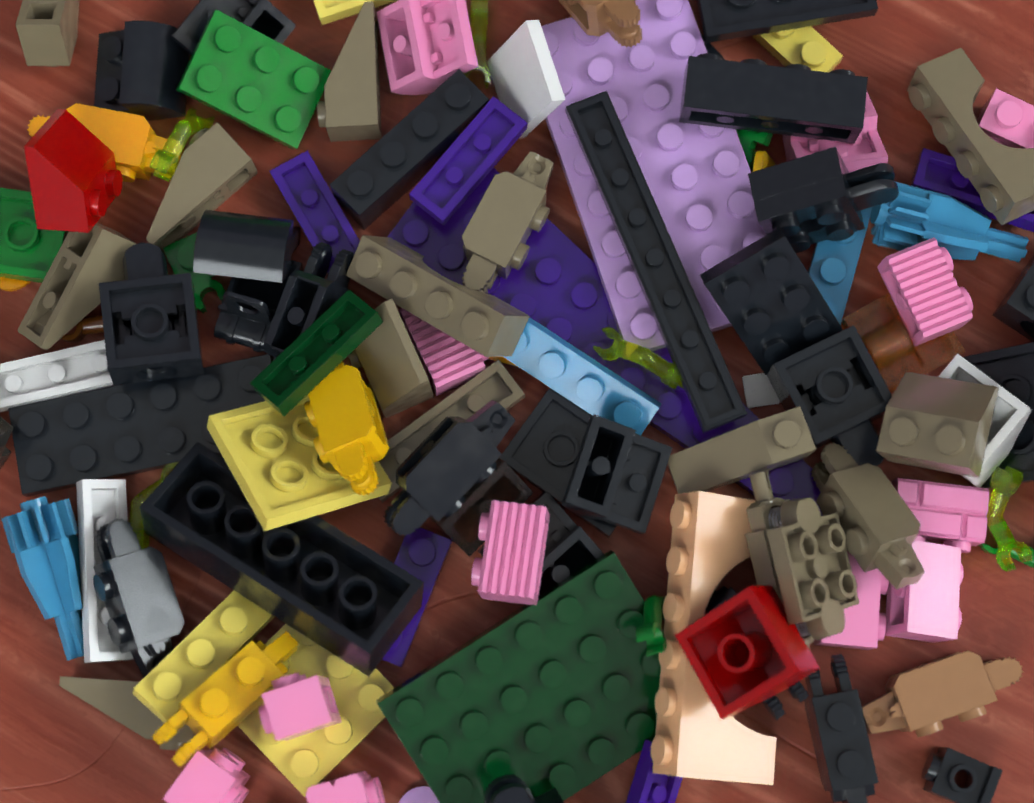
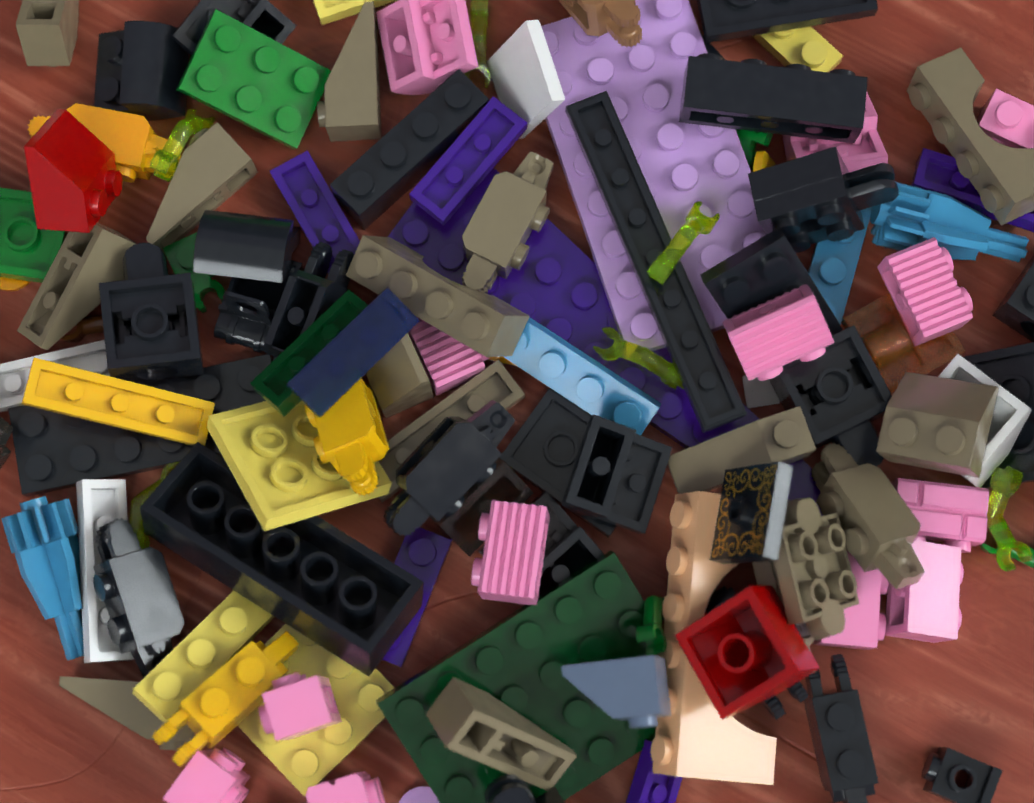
(117, 402): none -> yellow piece
(352, 352): none -> clear blue tile
(497, 735): none -> dark tan slope
(625, 688): none -> sand blue slope
(695, 224): none -> clear neon green arm
(751, 513): none -> black plate
(779, 333): none -> bright pink brick
(938, 691): medium nougat hinge -> none

